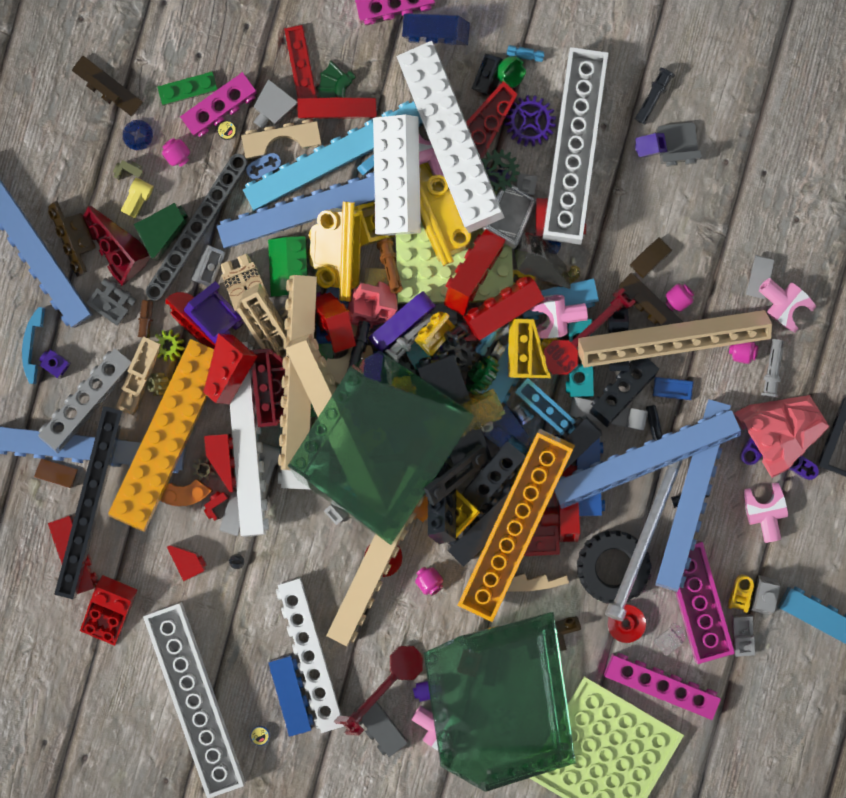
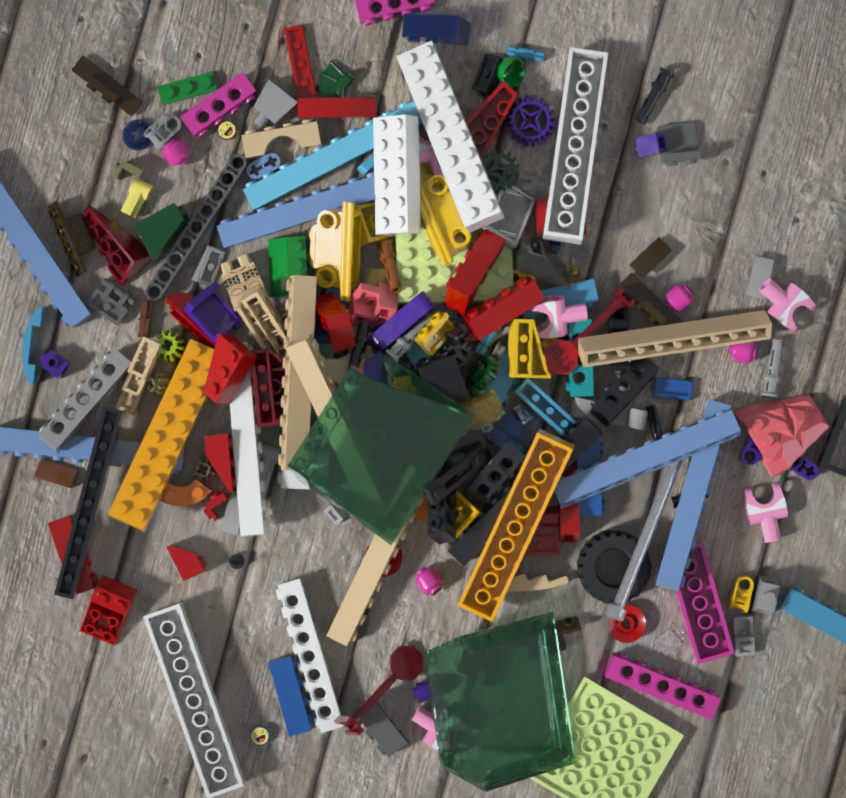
(160, 133): none -> light grey piece

